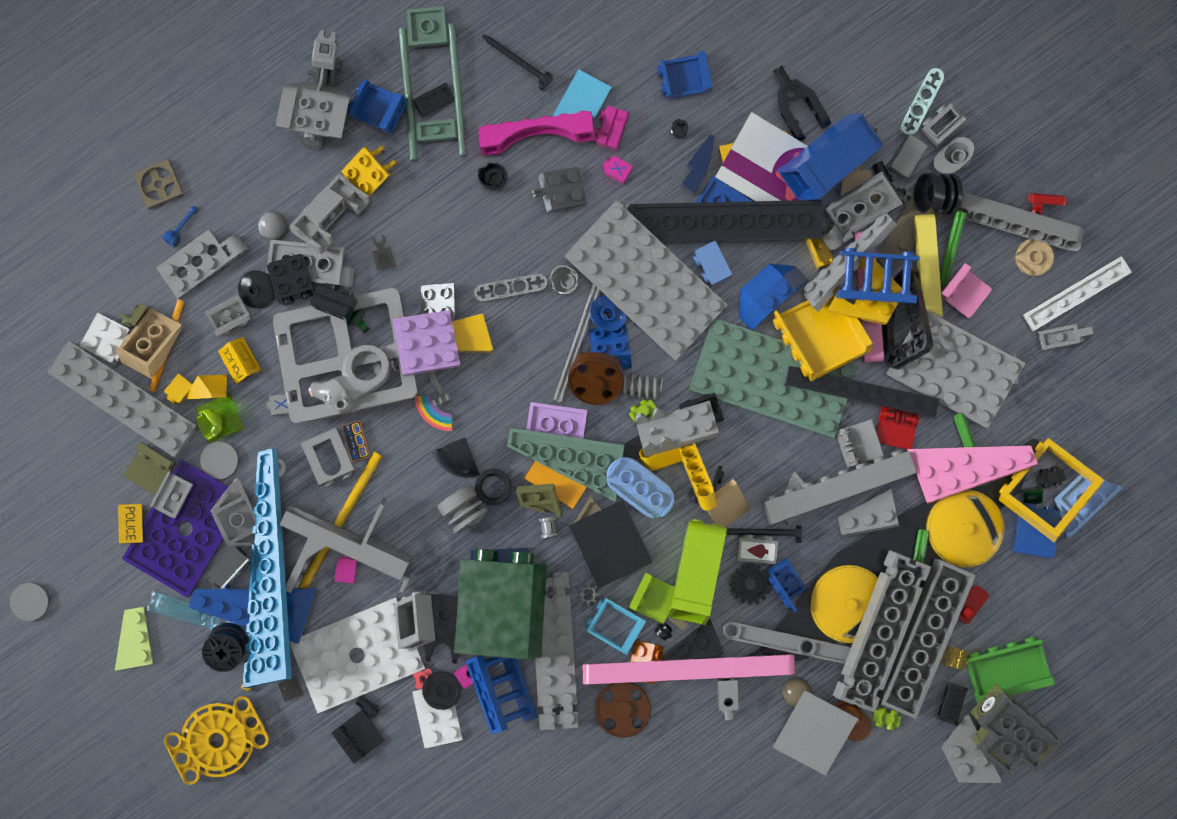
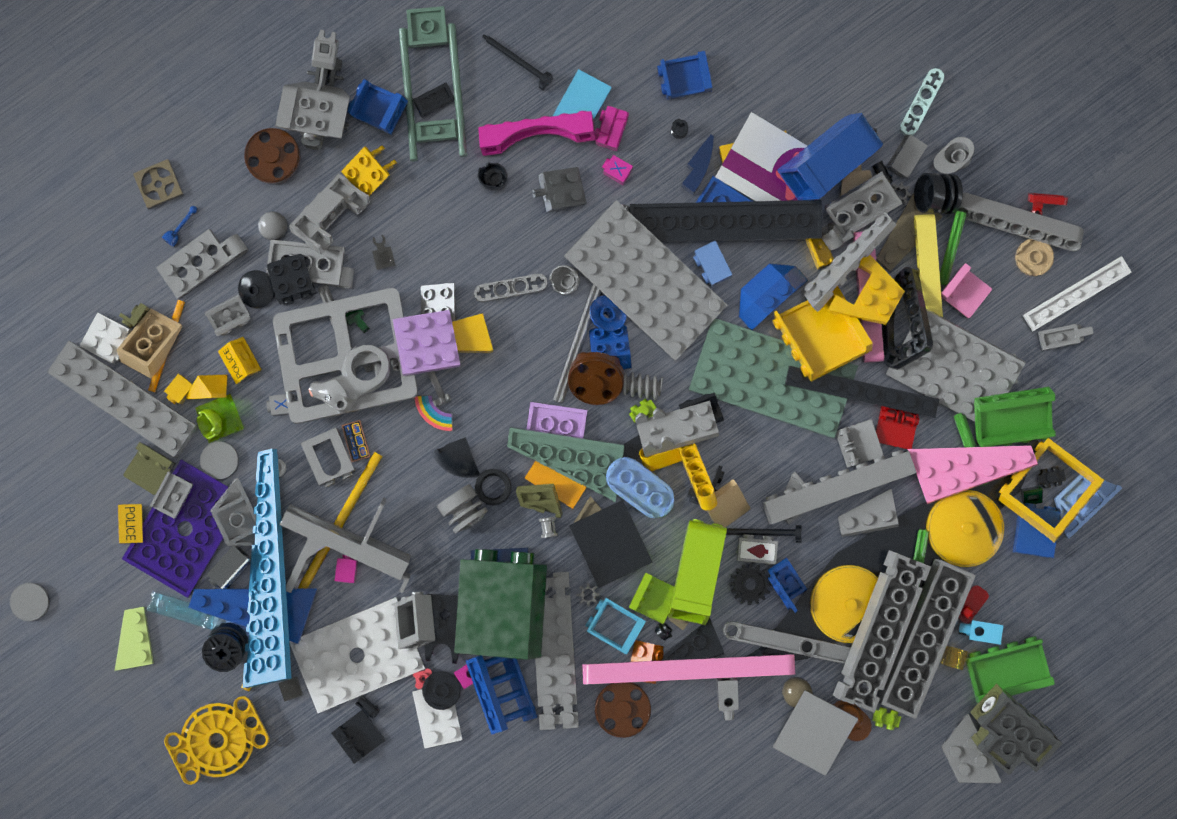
(272, 156): none -> reddish brown piece
(333, 302): black brick -> none
(801, 91): black piece -> none
(886, 293): blue fence -> none
(948, 130): light grey window -> none
(952, 703): black hinge -> none
(992, 632): none -> medium azure torso
(1014, 417): none -> bright green panel

